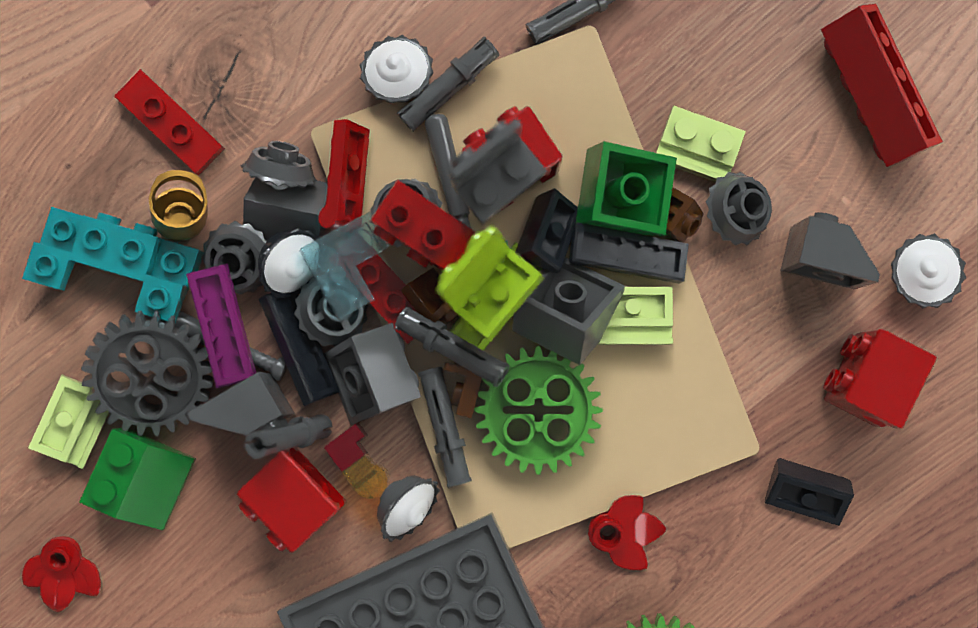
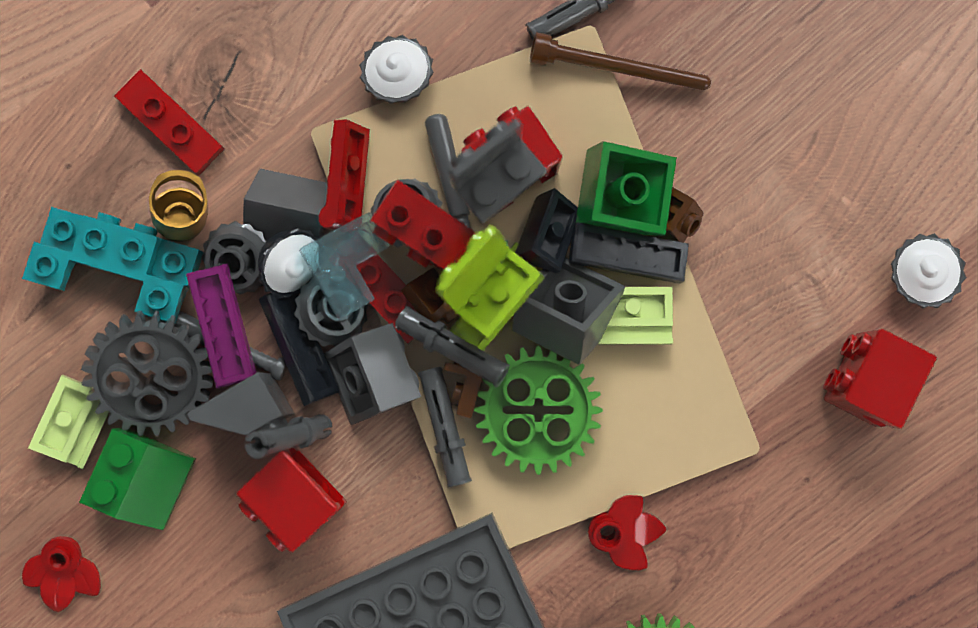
(280, 166): dark grey piece -> none
(356, 464): leg -> none
(405, 506): piece -> none
(449, 83): dark grey pin -> none
(547, 50): none -> reddish brown piece
(700, 143): yellowish green plate -> none
(739, 208): dark grey piece -> none
(809, 491): black slope -> none
(828, 253): dark grey slope -> none
(880, 85): red brick -> none

